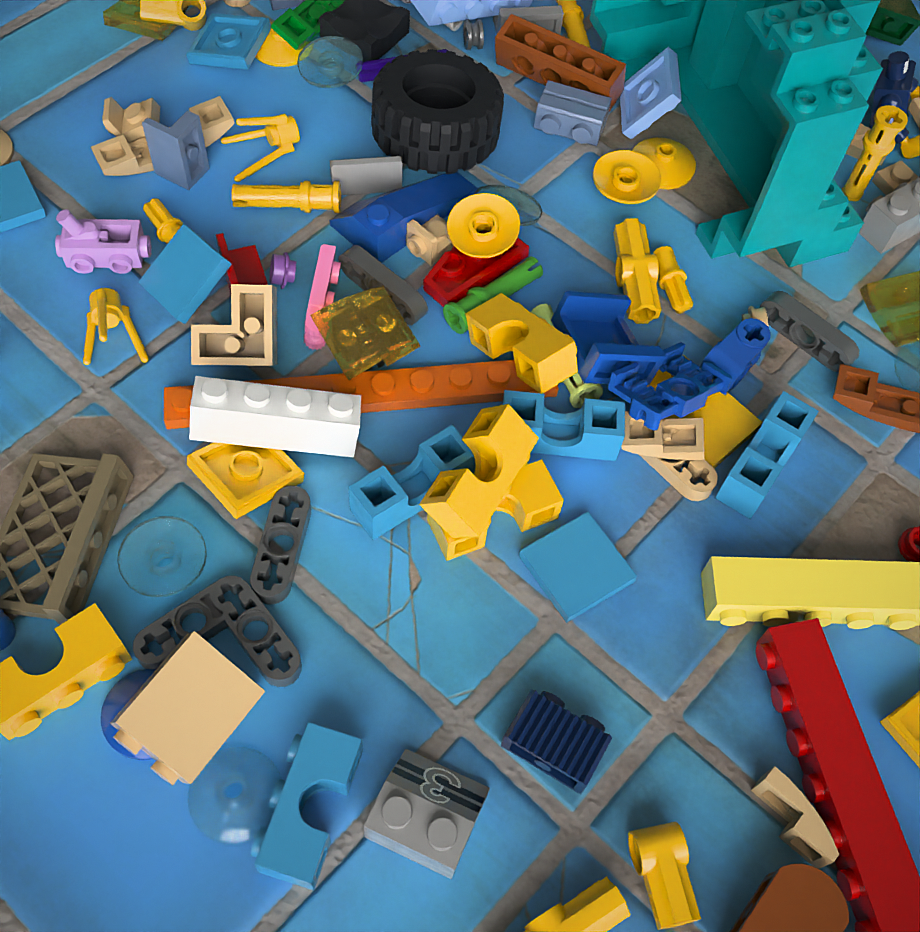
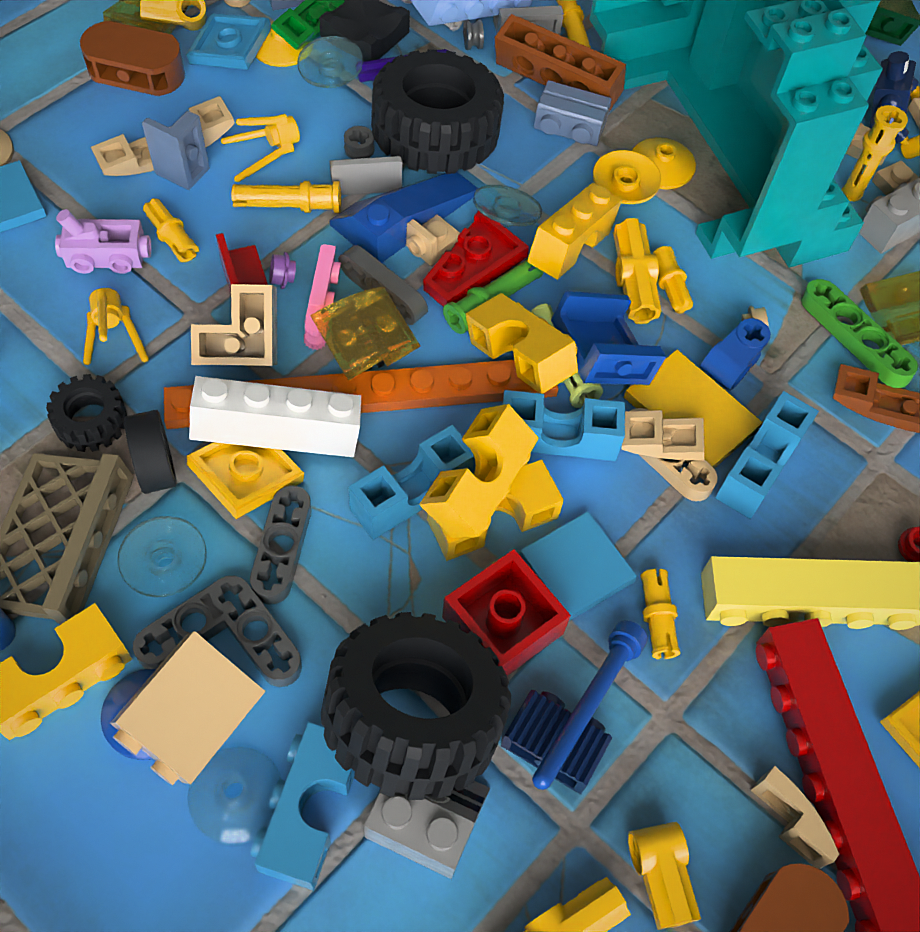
(81, 394): none -> black tyre
(129, 120): tan bracket -> none
(133, 58): none -> dark orange brick
(150, 451): none -> black tyre
(184, 273): dark azure tile -> none
(353, 148): none -> dark grey bush
(404, 750): none -> black tyre
(481, 213): yellow dish -> none
(508, 611): none -> red brick
(580, 221): none -> yellow arch
(625, 644): none -> blue piece
(650, 93): light blue plate -> none
(660, 614): none -> yellow pin
(674, 396): blue piece -> none
(837, 348): dark grey beam -> none
(891, 360): none -> bright green beam

